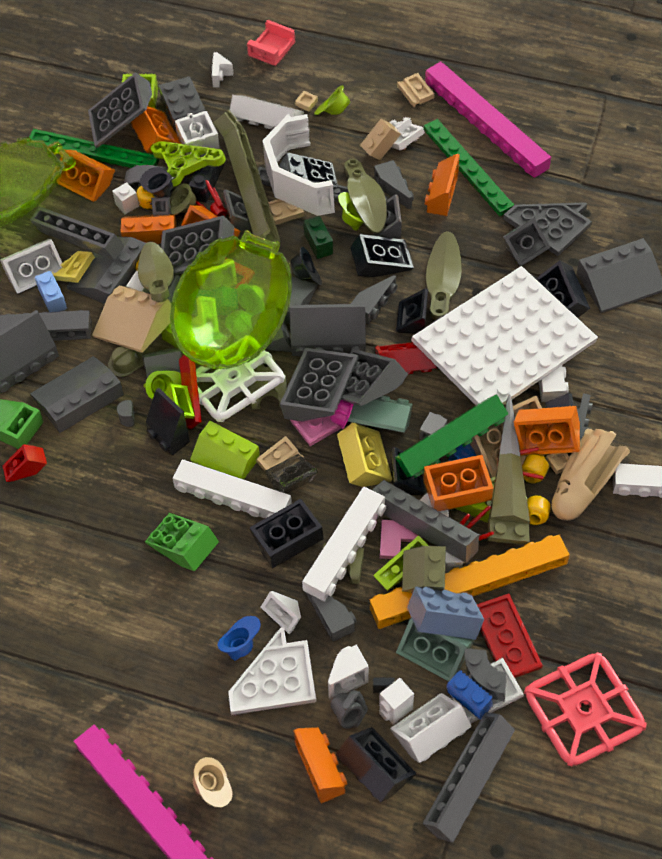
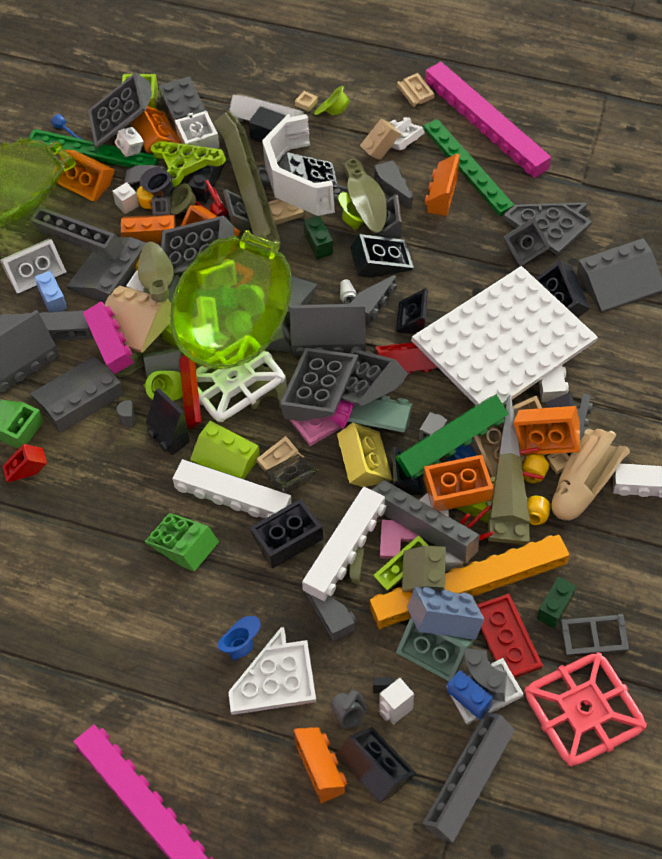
(59, 122): none -> blue hinge
(74, 267): light yellow wing -> none
(108, 338): none -> dark pink brick
(129, 141): none -> white brick
(180, 395): lime slope -> none
(211, 782): tan piece -> none
(220, 68): white slope -> none
(263, 123): none -> black slope
(272, 43): coral panel -> none
(282, 610): white slope -> none
(304, 267): black piece -> none
(347, 292): none -> white cone
(348, 672): white slope -> none
(431, 727): white slope -> none
(443, 274): olive plant -> none
(556, 602): none -> dark green brick
(596, 647): none -> dark grey window

